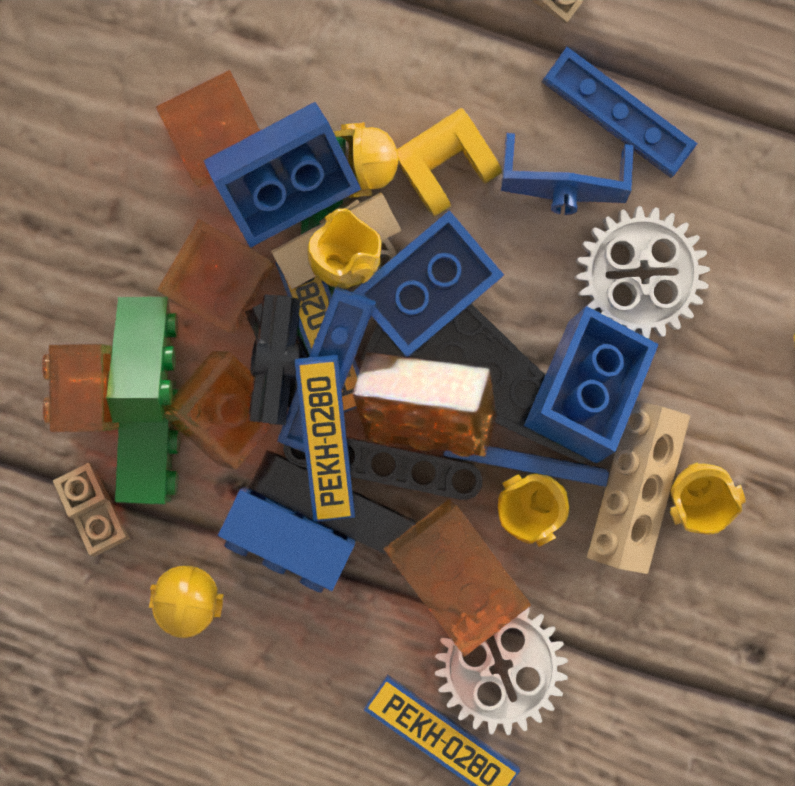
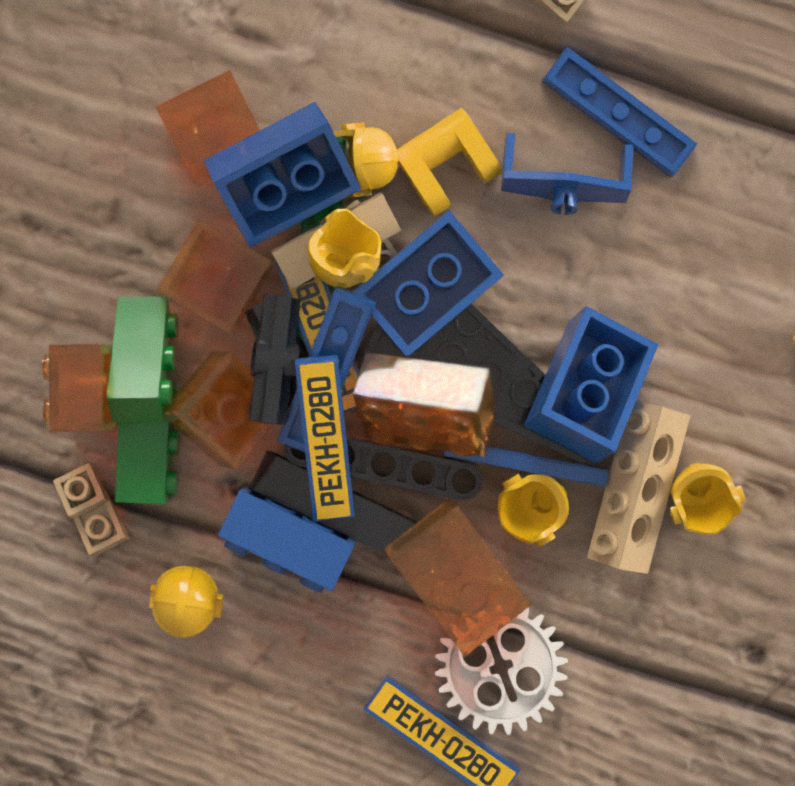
(639, 236): white gear -> none

